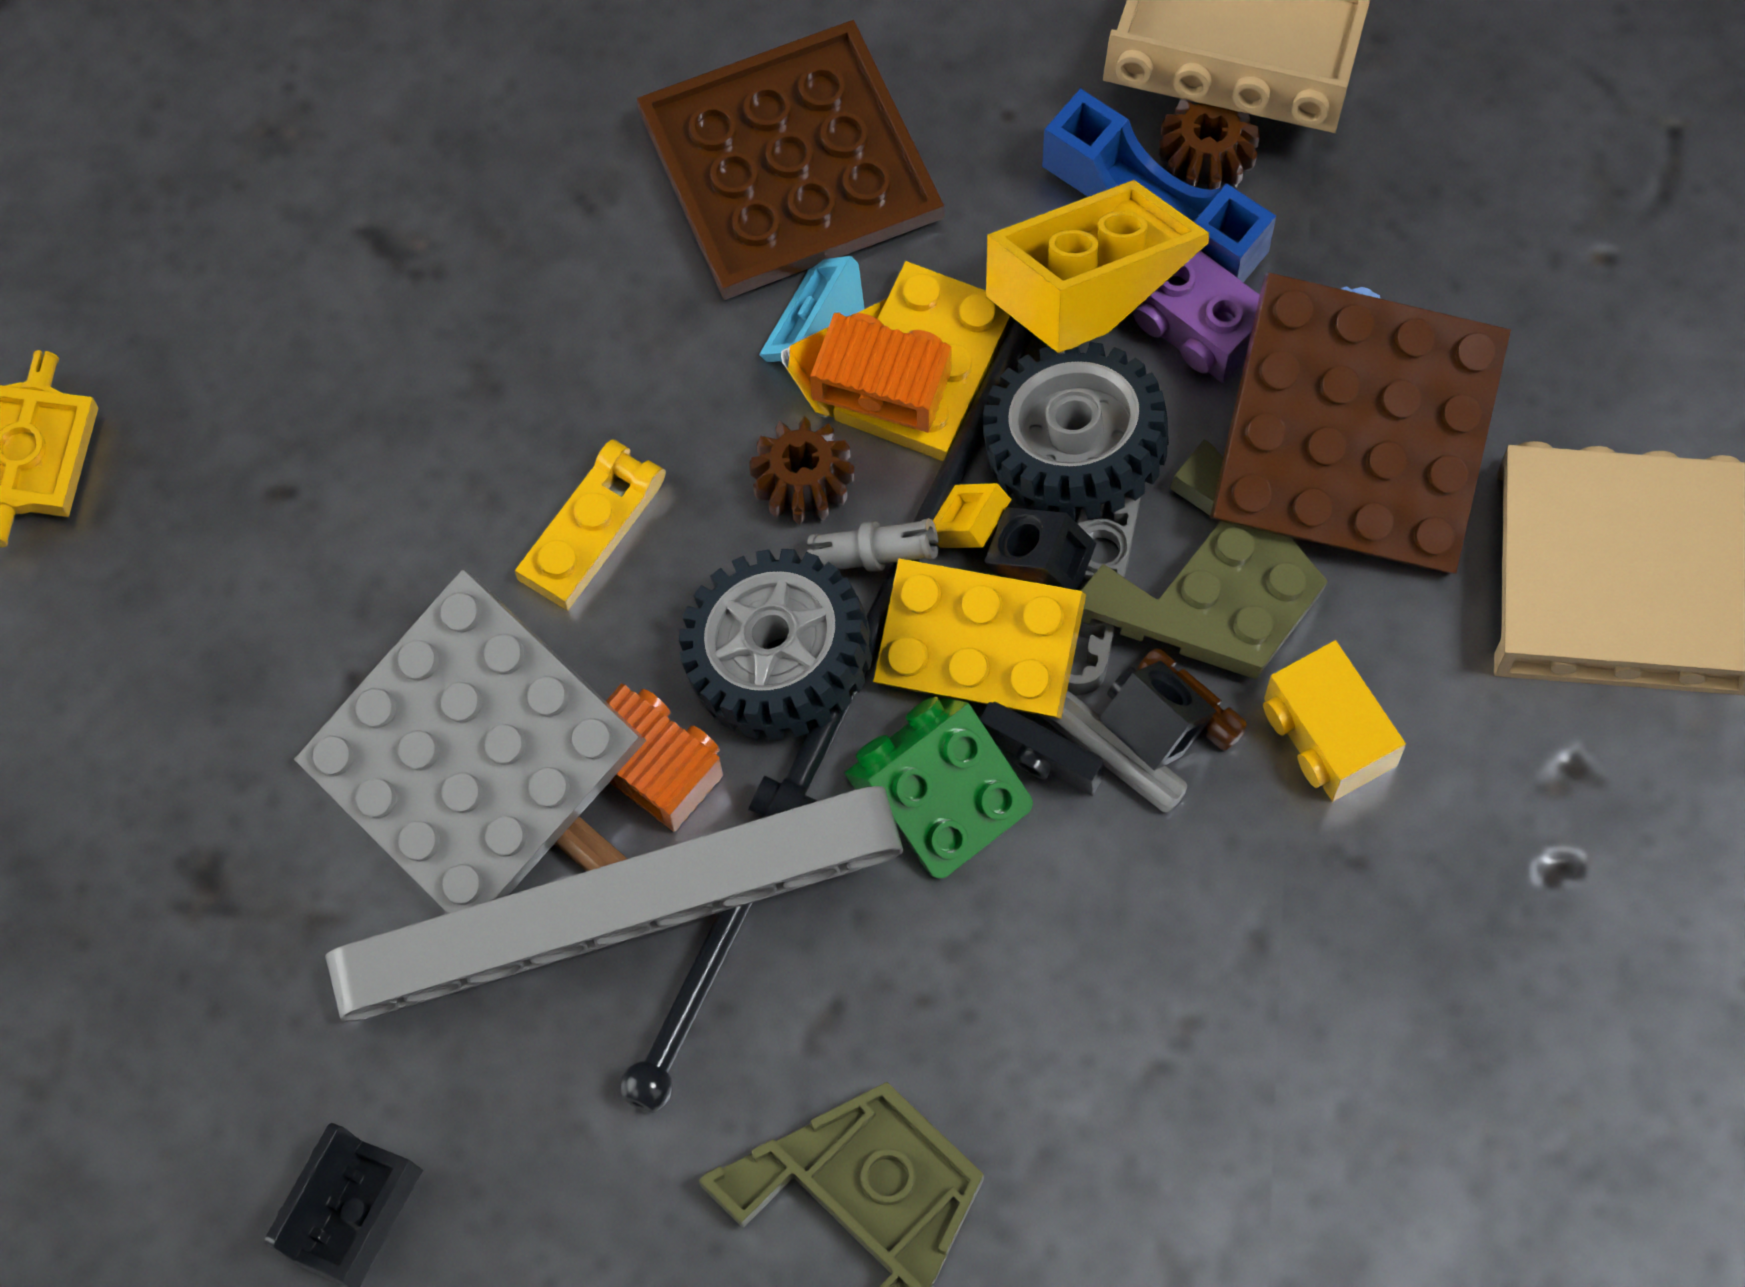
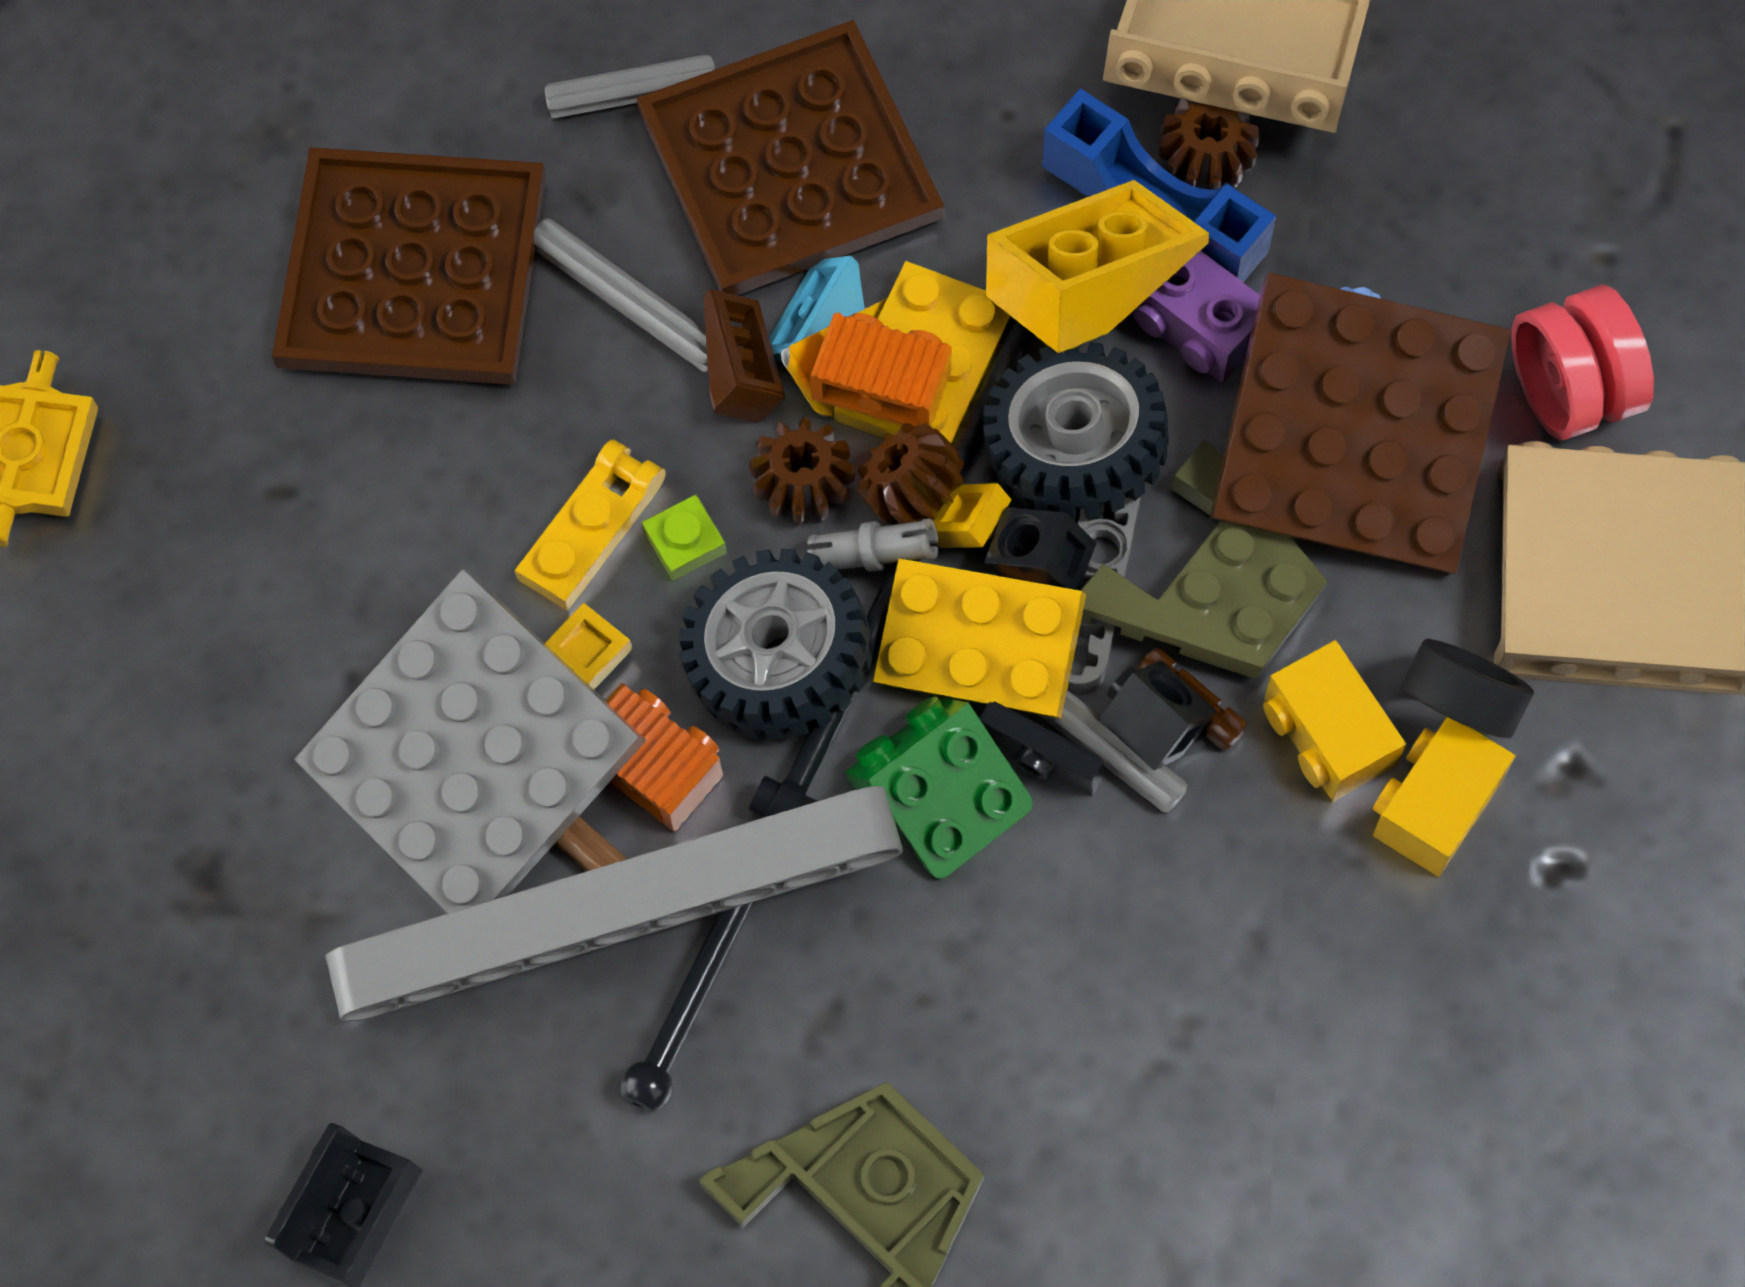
(410, 266): none -> reddish brown plate
(589, 645): none -> yellow plate
(621, 86): none -> light grey axle
(622, 292): none -> light grey axle
(684, 537): none -> lime plate
(736, 392): none -> reddish brown slope
(910, 475): none -> reddish brown gear
(1441, 795): none -> yellow brick
(1467, 688): none -> black tyre
(1582, 362): none -> coral wheel

